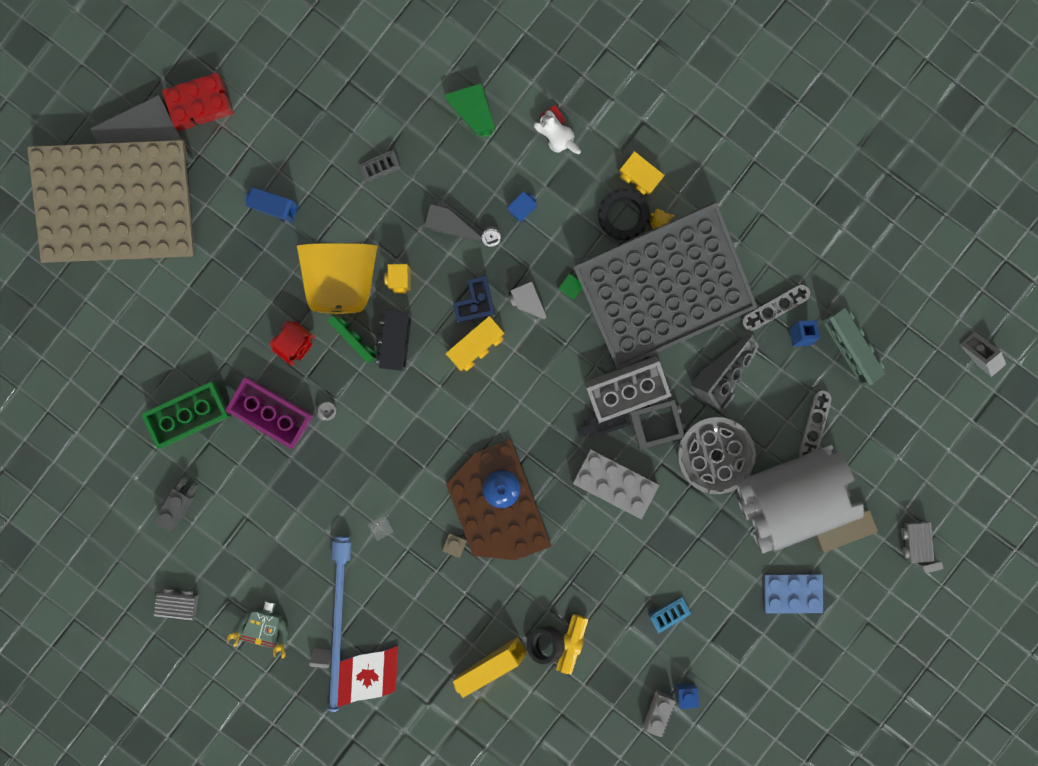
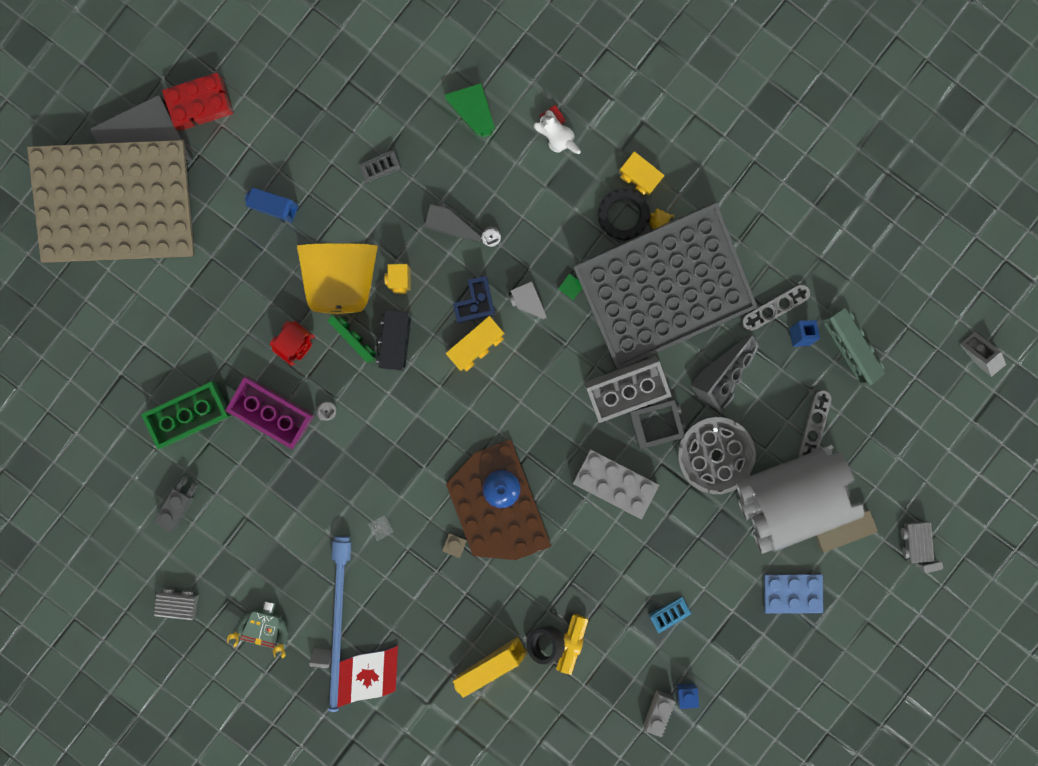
(522, 206): blue brick -> none
(596, 429): black hinge -> none

